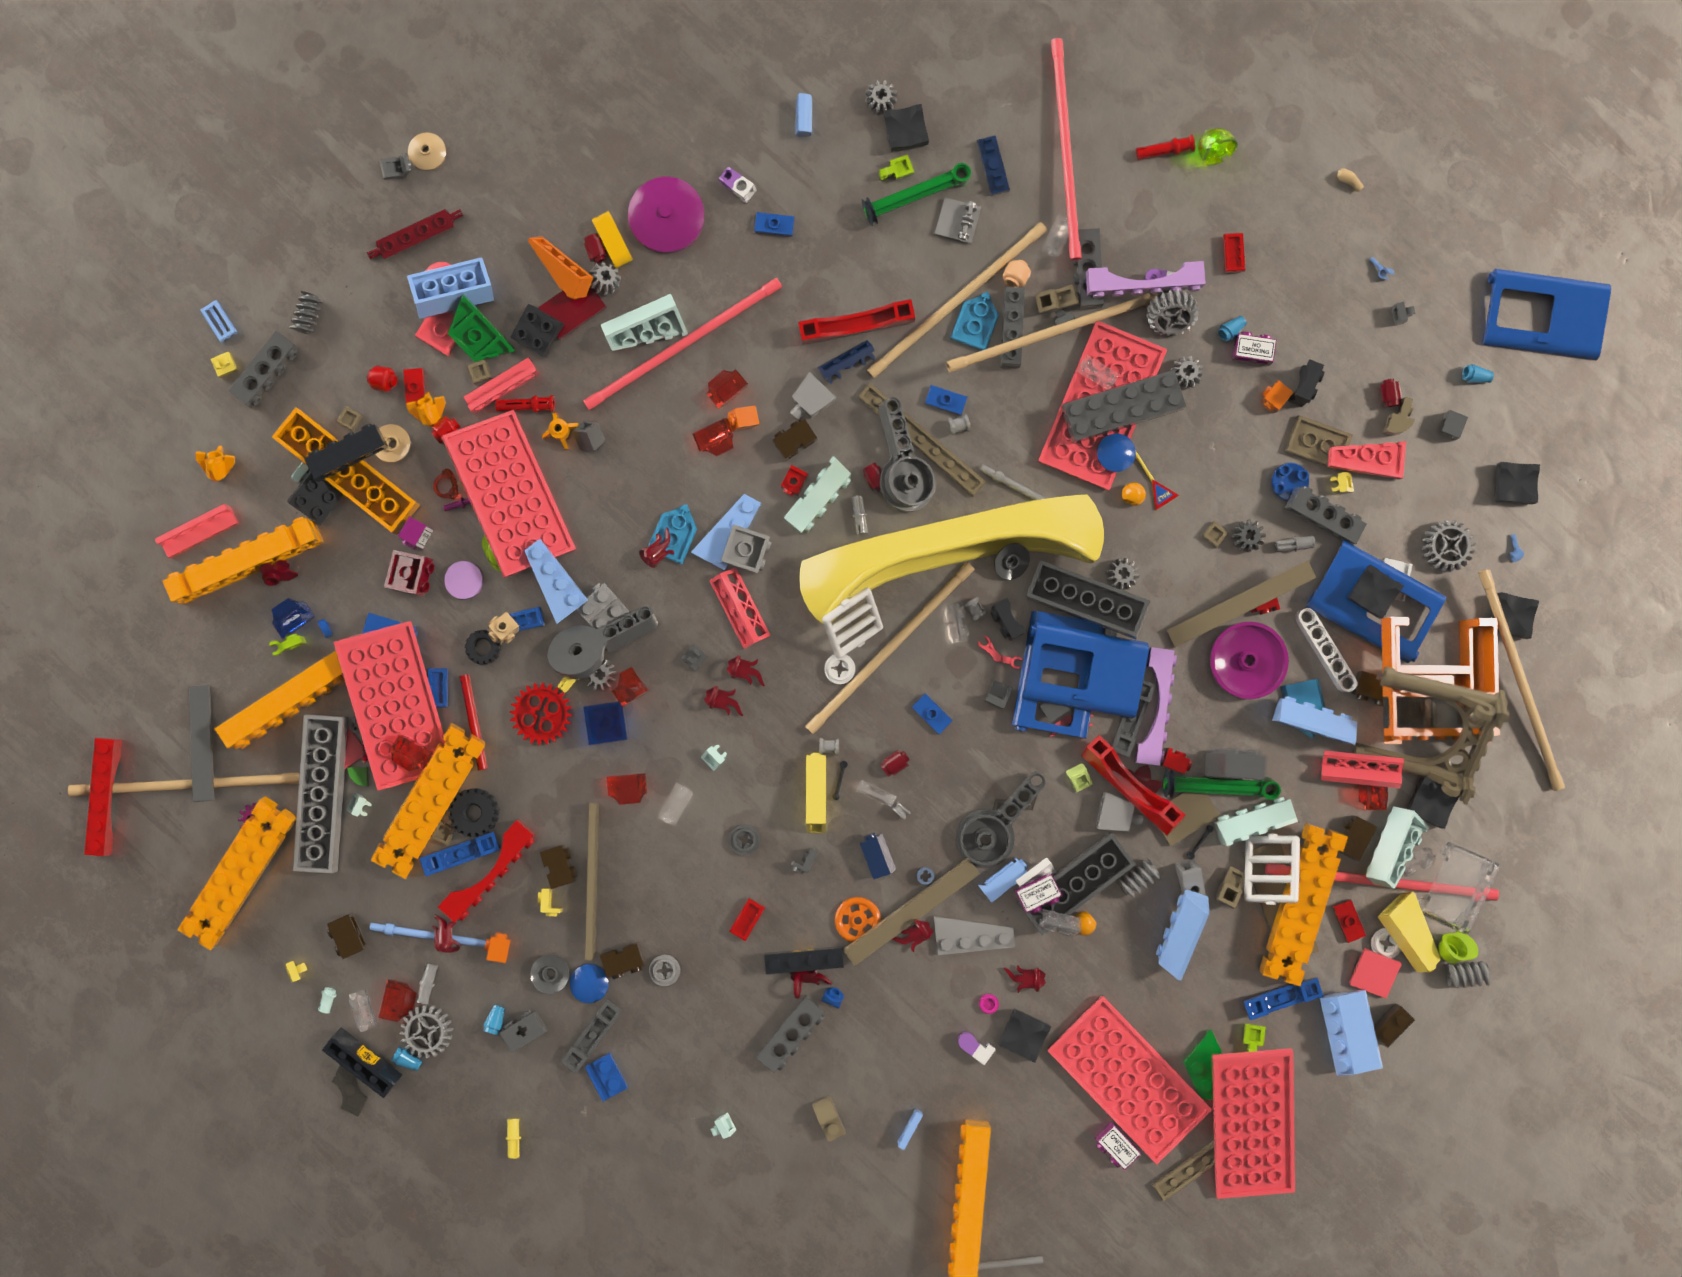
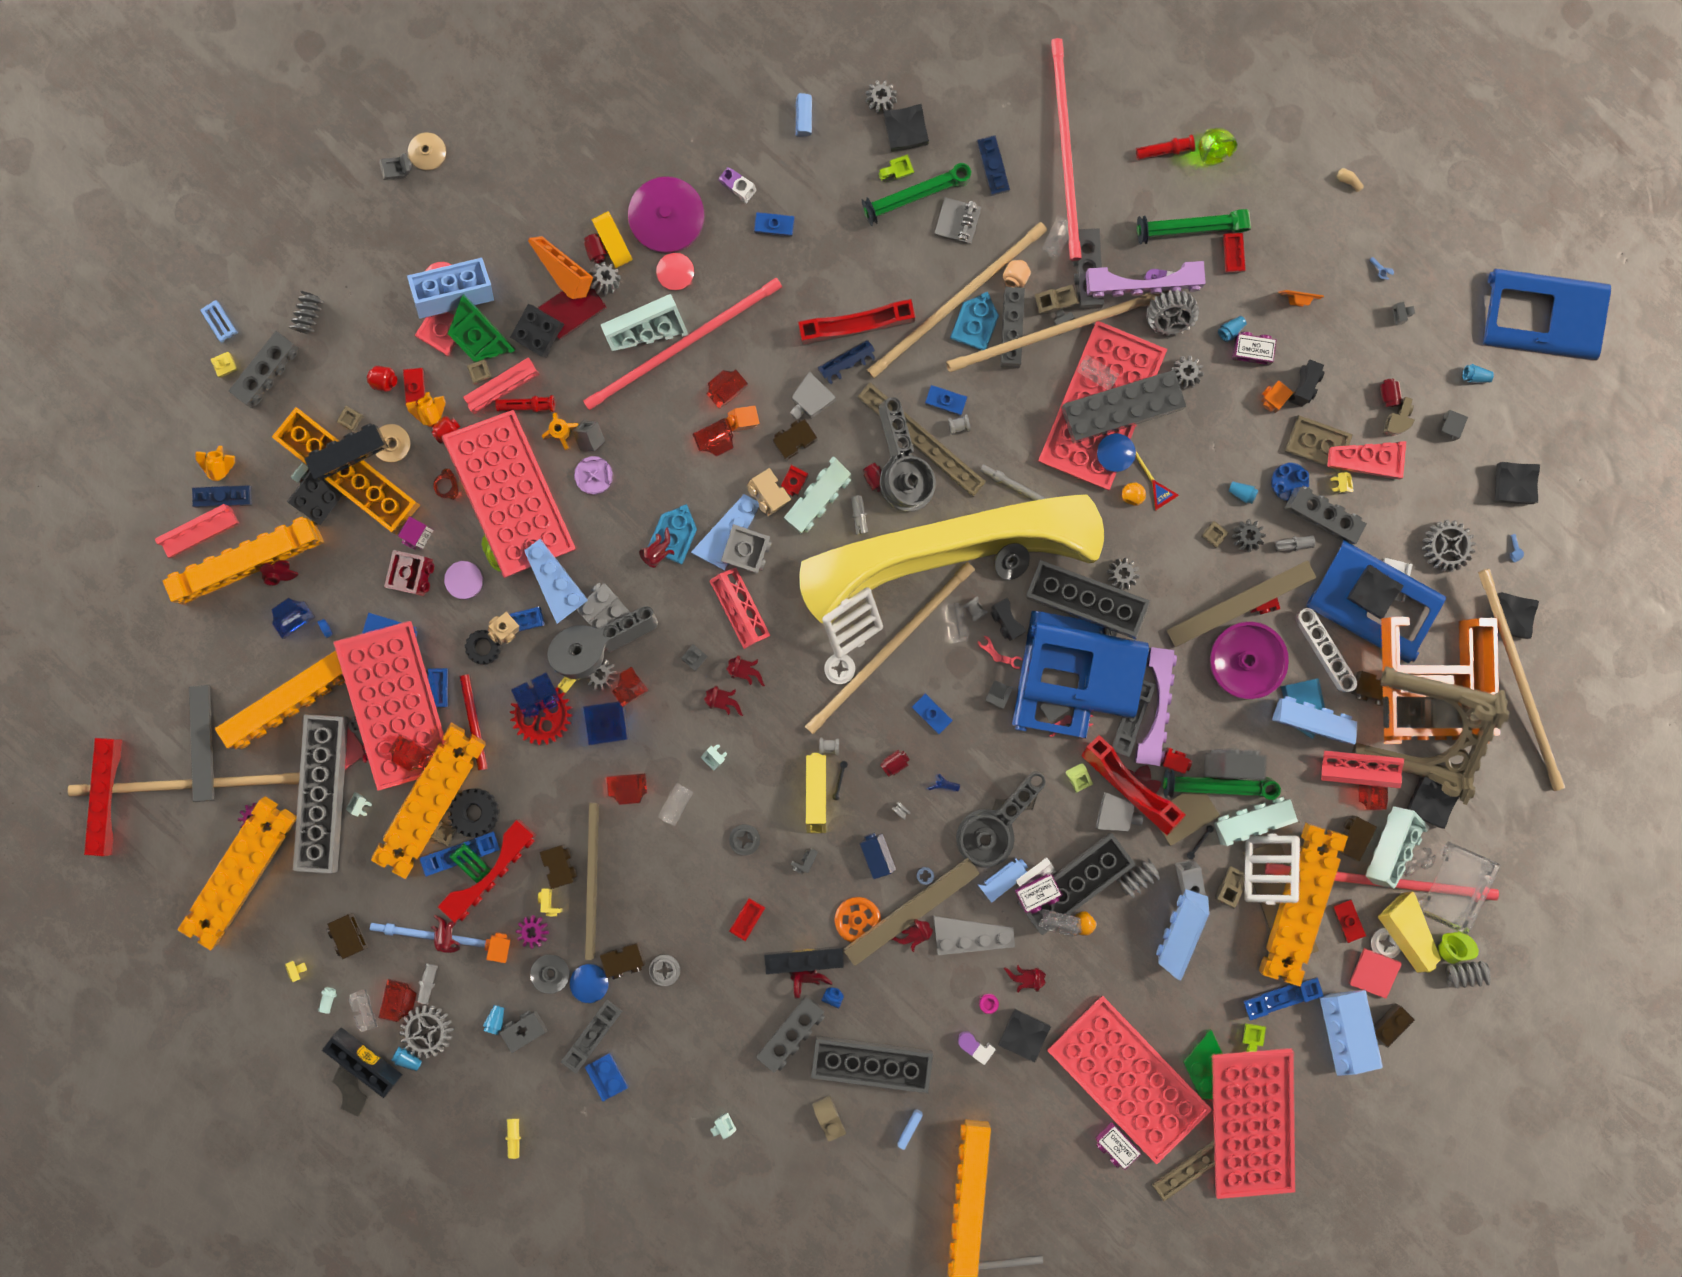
(221, 495): none -> dark blue plate
(292, 641): lime plate -> none
(359, 775): bright green tile -> none
(415, 234): dark red plate -> none
(461, 503): magenta piece -> none
(464, 847): none -> green tile
(537, 698): none -> clear blue piece
(538, 930): none -> magenta gear
(593, 475): none -> lavender tile
(675, 271): none -> coral dish
(767, 493): none -> tan brick
(872, 1064): none -> dark grey brick
(876, 793): clear pin -> none
(945, 784): none -> clear blue bar
(1237, 221): none -> green piece
(1244, 492): none -> dark azure cone
(1300, 298): none -> orange piece

